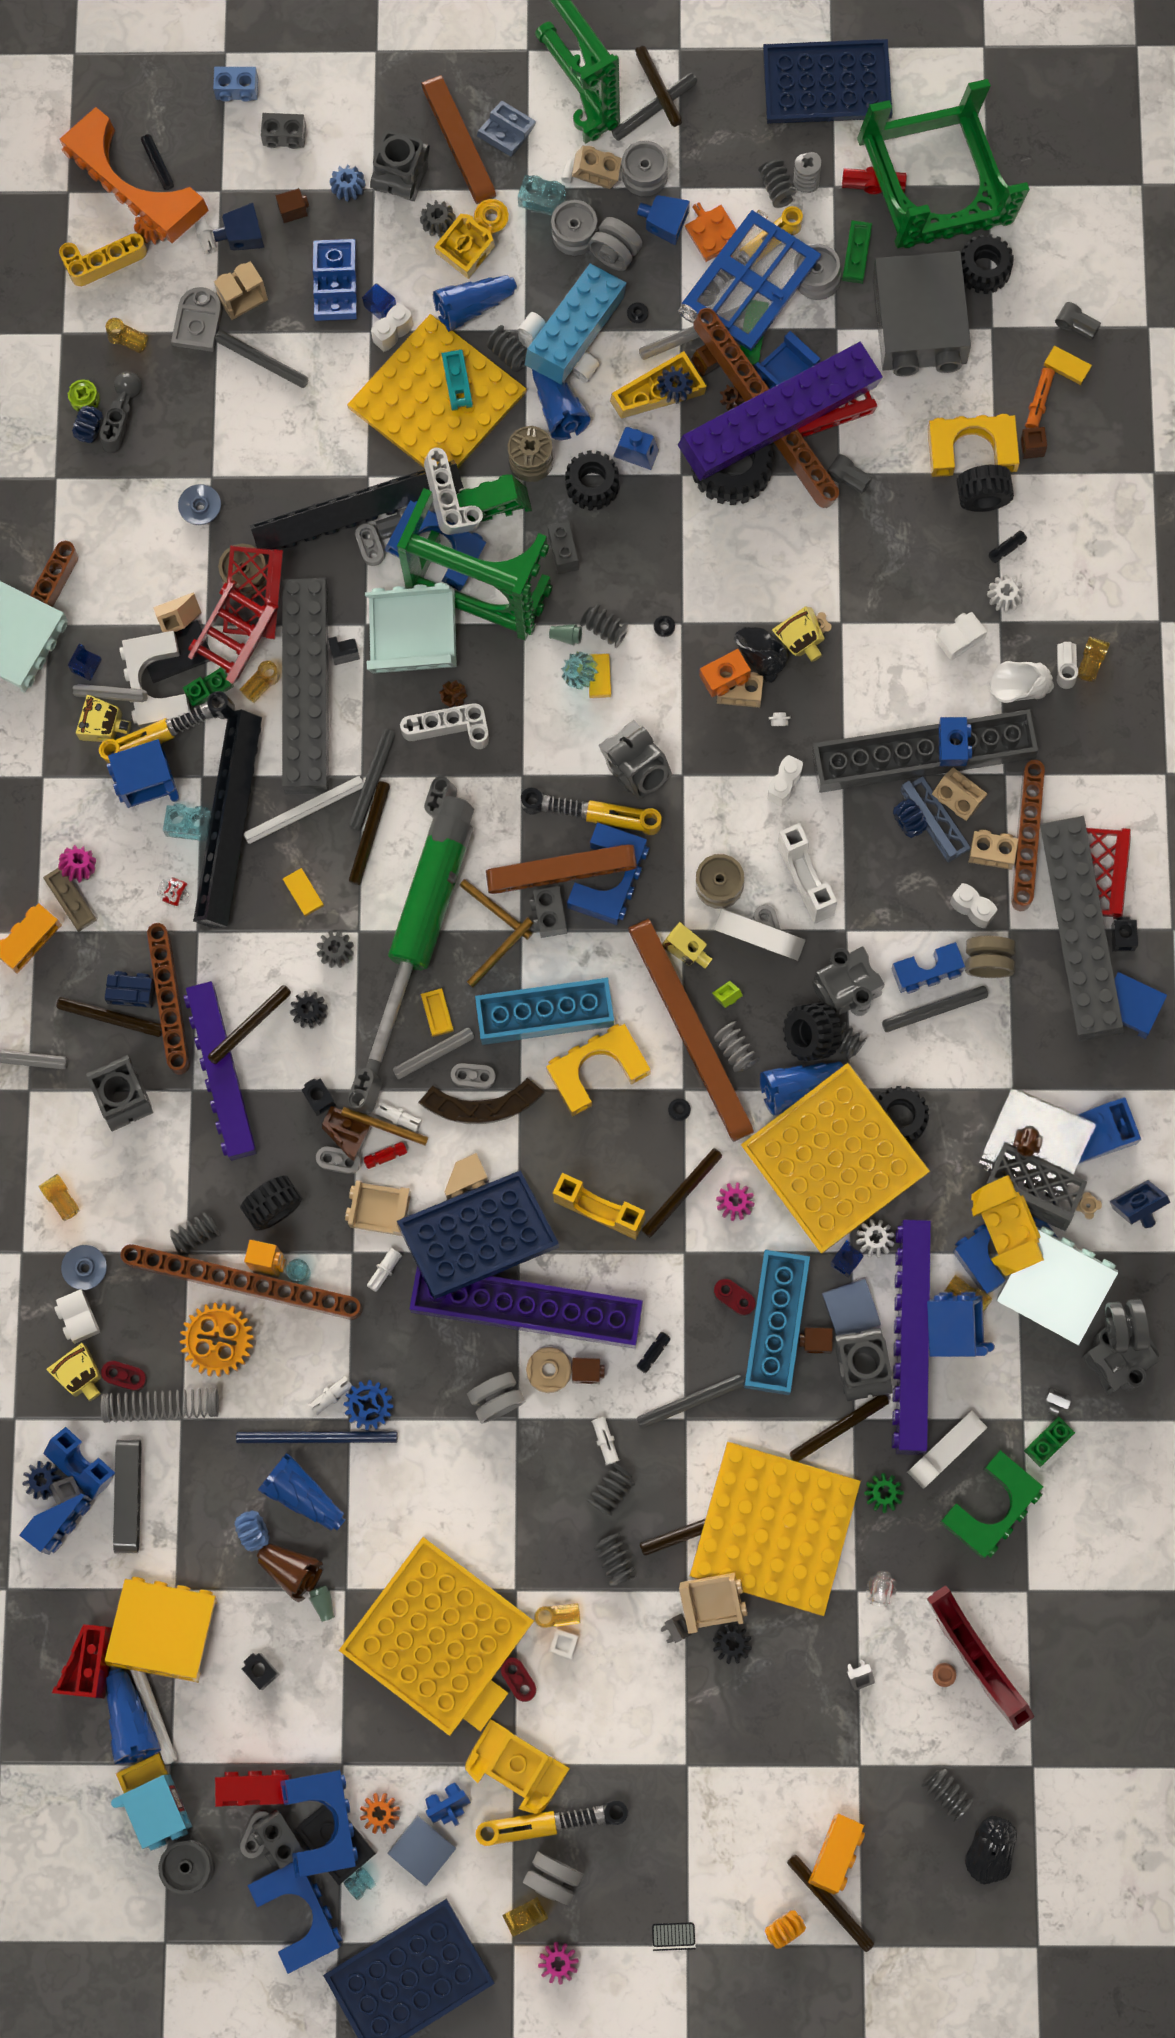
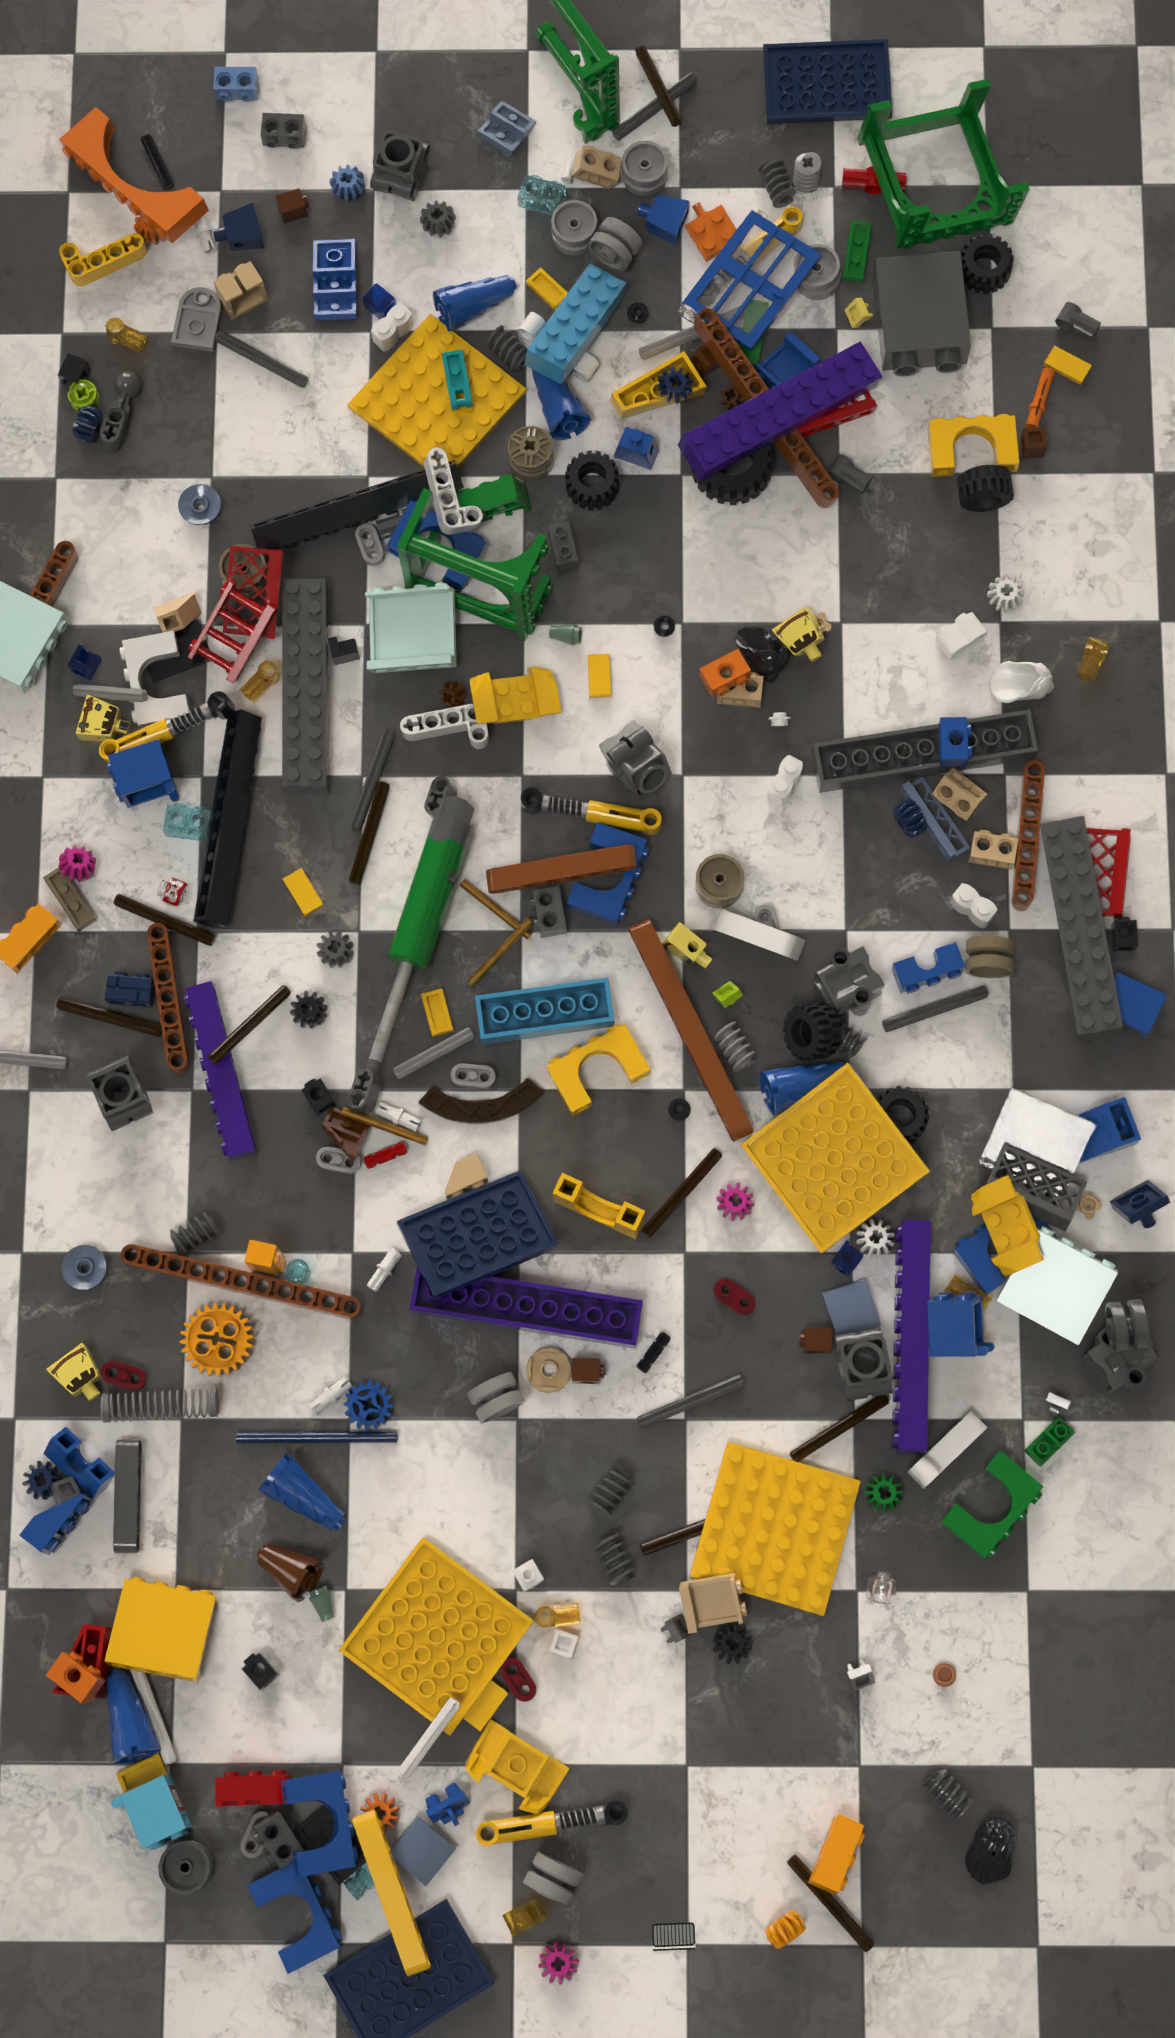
(56, 1193): clear yellow piece -> none
(63, 1672): none -> orange brick
(73, 368): none -> black panel
(77, 1316): white brick -> none
(168, 921): none -> dark brown axle
(202, 688): green slope -> none
(252, 1530): medium blue gear -> none
(271, 1203): black tyre -> none
(303, 810): white axle -> none
(377, 1207): tan panel -> none
(391, 1892): none -> yellow beam
(429, 1737): none -> white axle
(458, 139): dark orange beam -> none
(470, 238): yellow brick -> none
(515, 697): none -> yellow piece
(528, 1575): none -> white brick
(546, 288): none -> yellow tile
(579, 670): clear light blue gear -> none
(605, 625): dark grey piece -> none
(605, 1440): white pin -> none
(777, 1322): dark azure brick -> none
(816, 896): white arch -> none
(857, 312): none -> light yellow tile
(978, 1659): dark red arch -> none
(1007, 546): black axle -> none
(1028, 1142): reddish brown gear -> none
(1066, 664): white piece -> none

